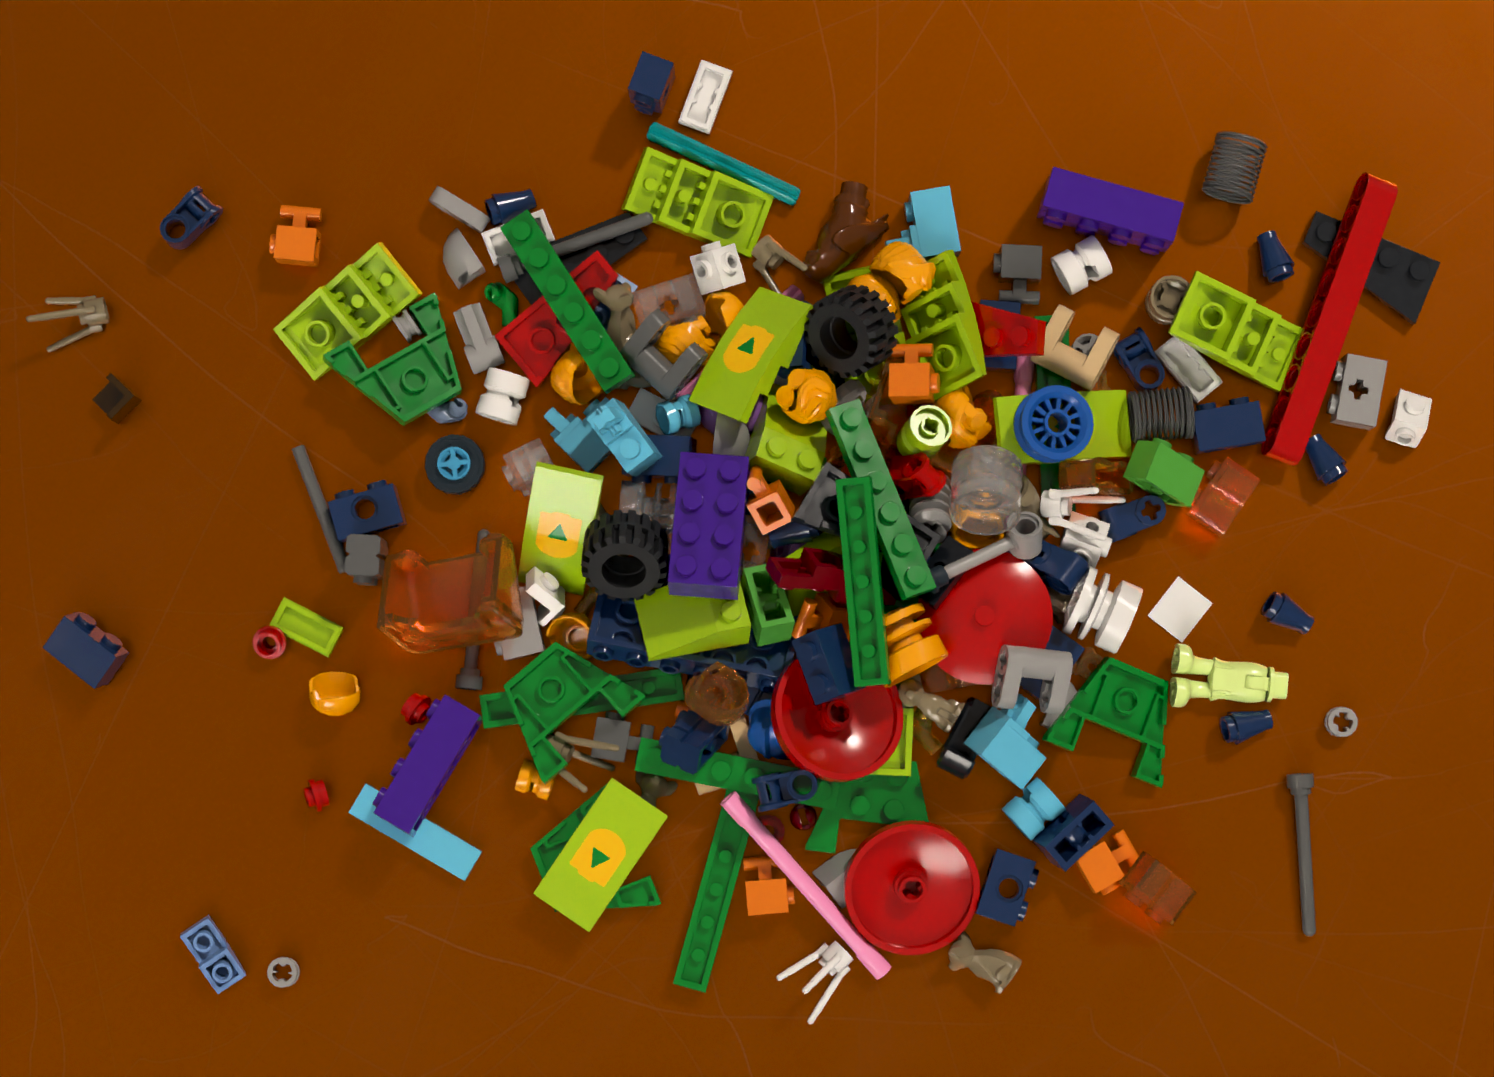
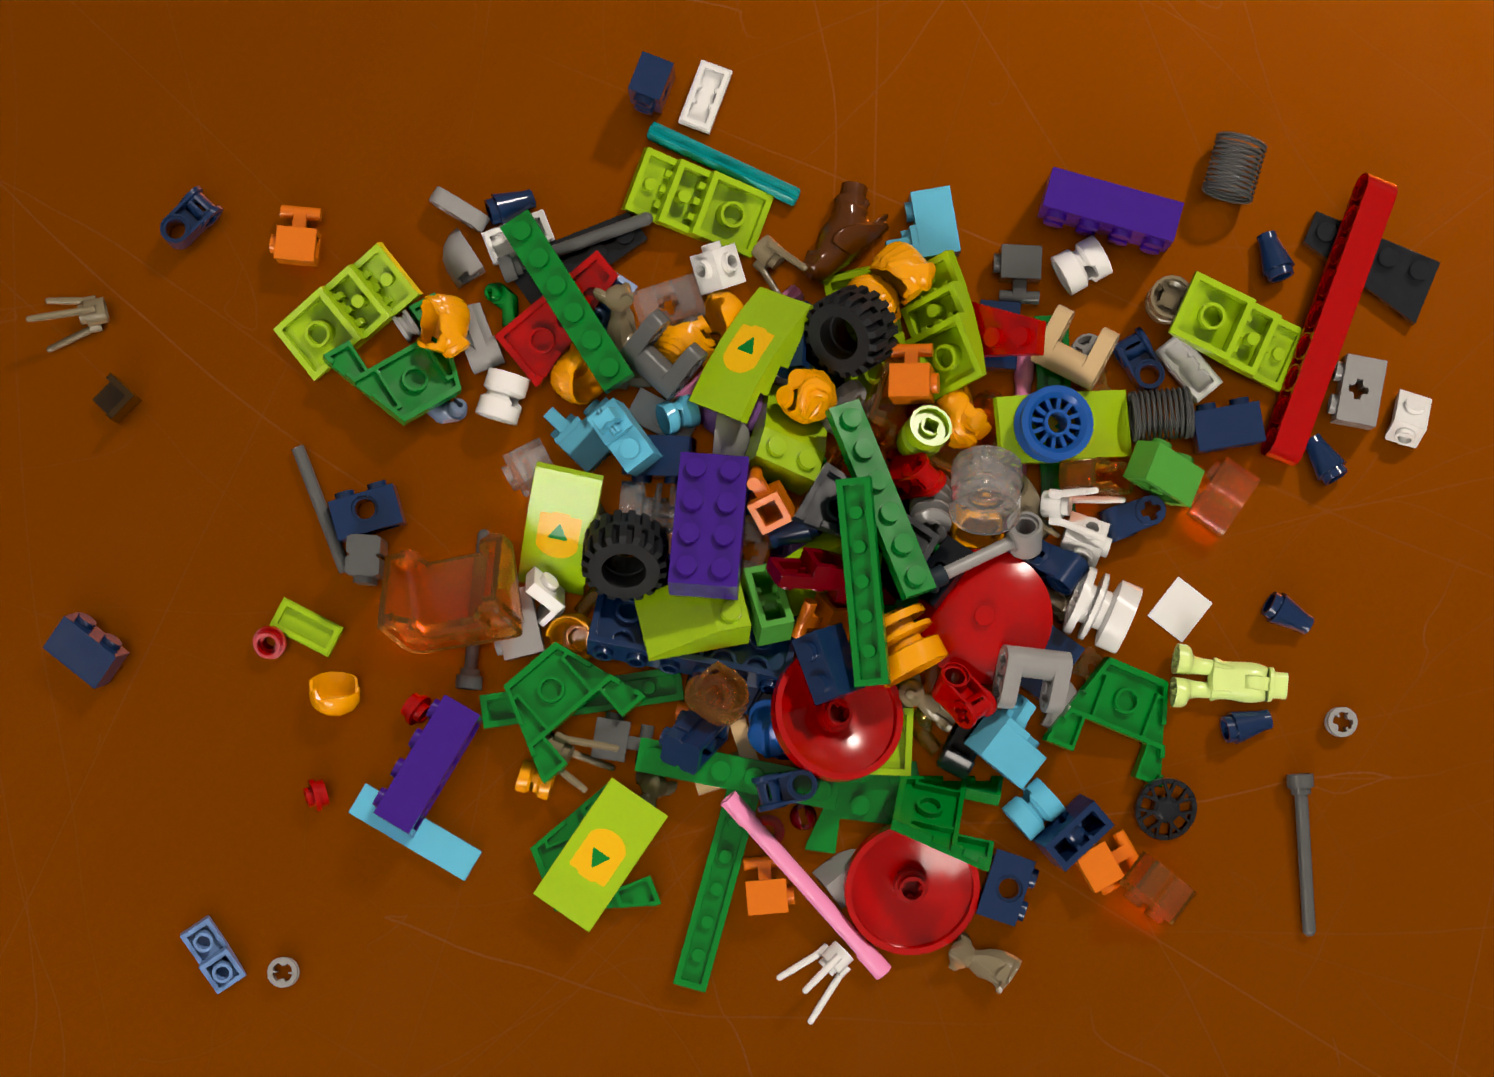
(446, 320): none -> light orange hair
(453, 452): black wheel -> none
(932, 813): none -> green wing
(961, 694): none -> red piece
(1165, 808): none -> black wheel

